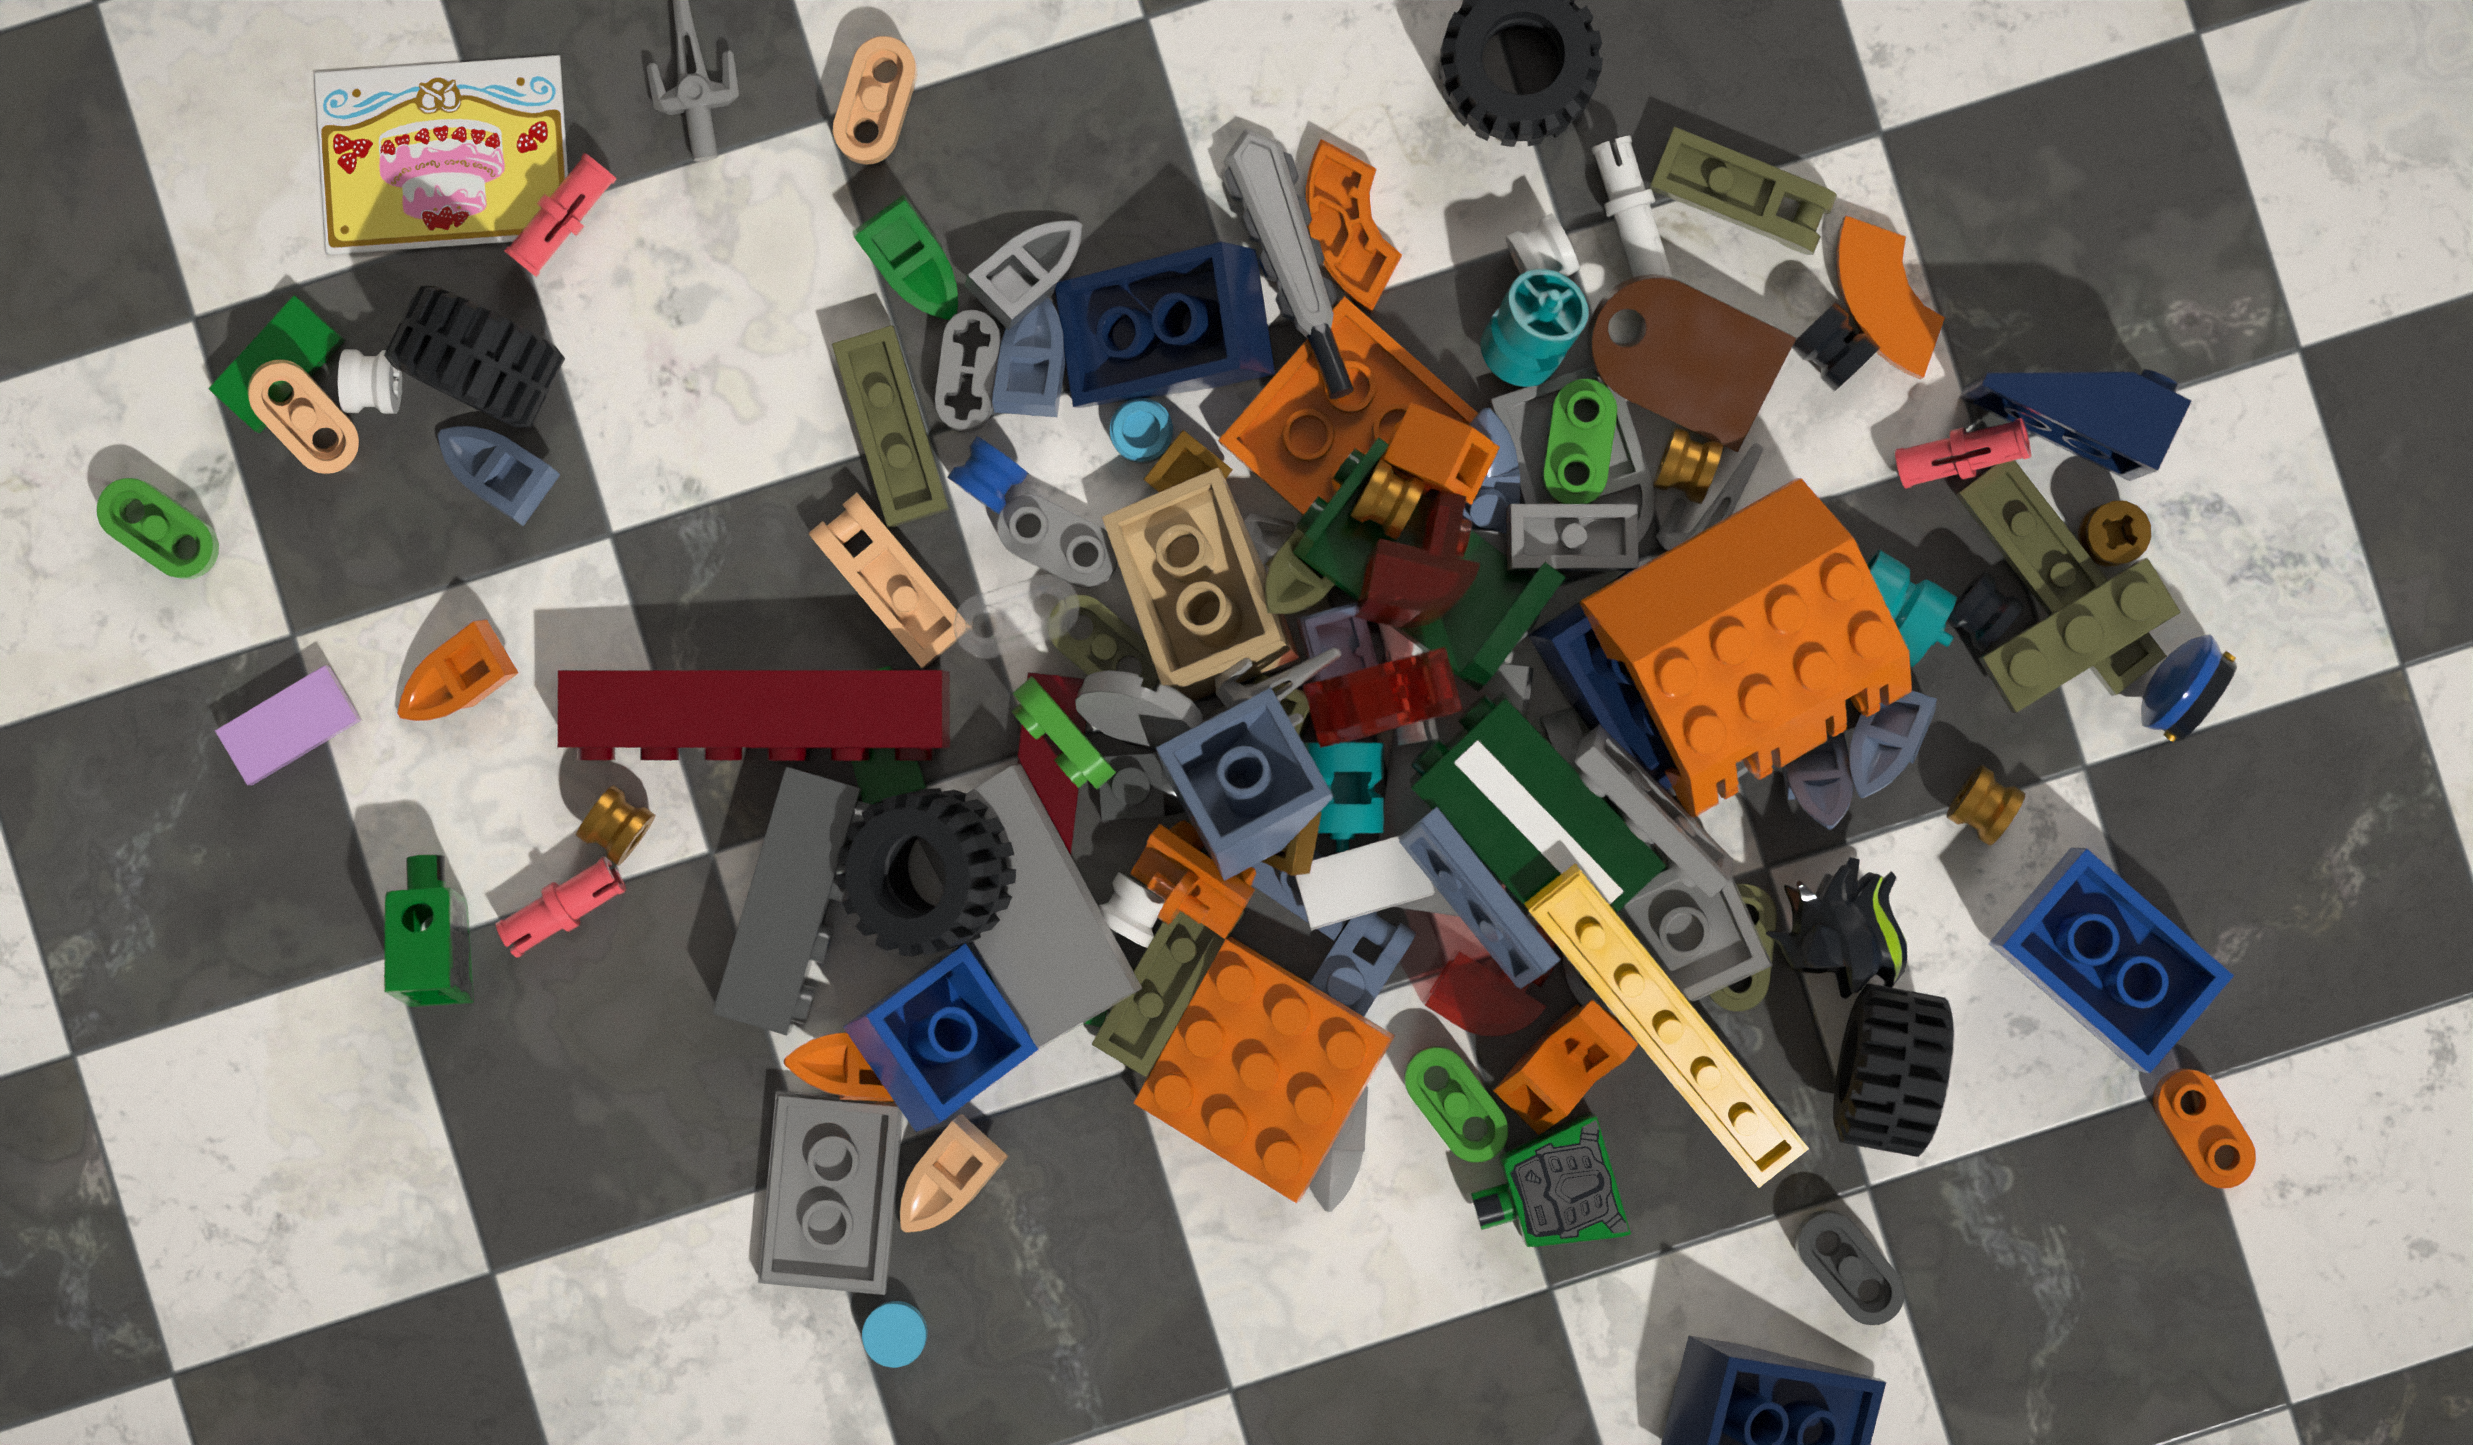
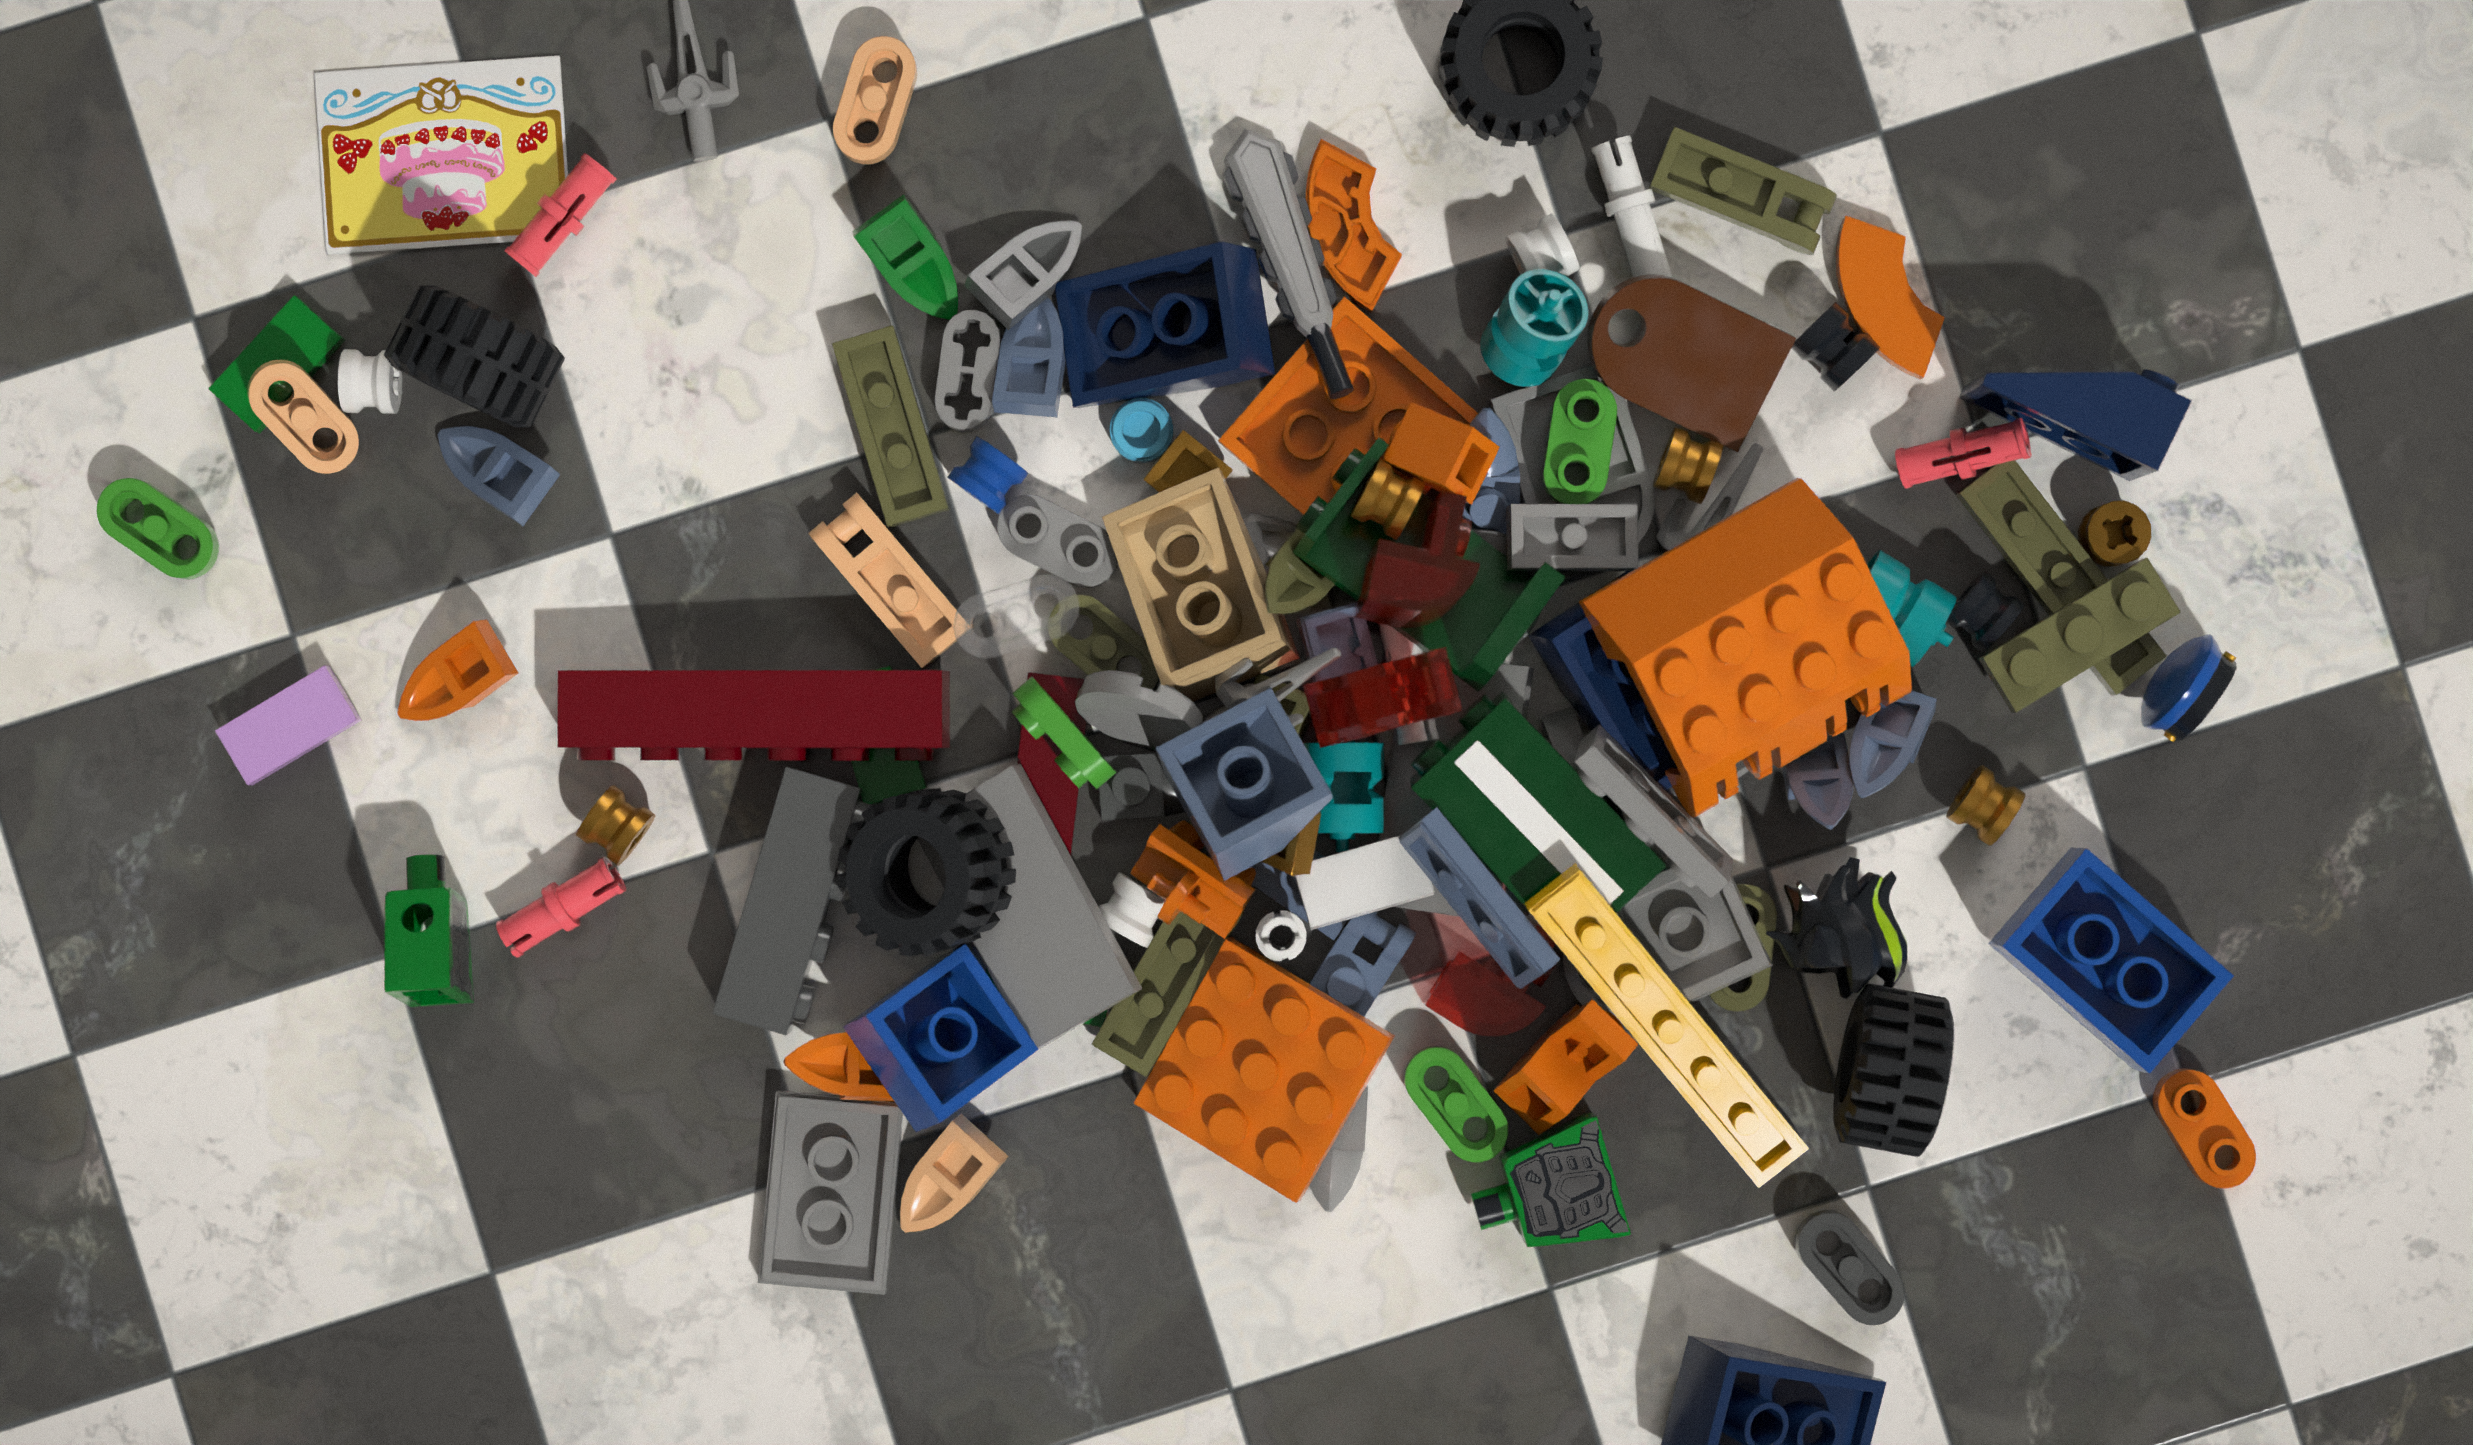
(894, 1334): medium azure tile -> none
(1288, 951): none -> white pin

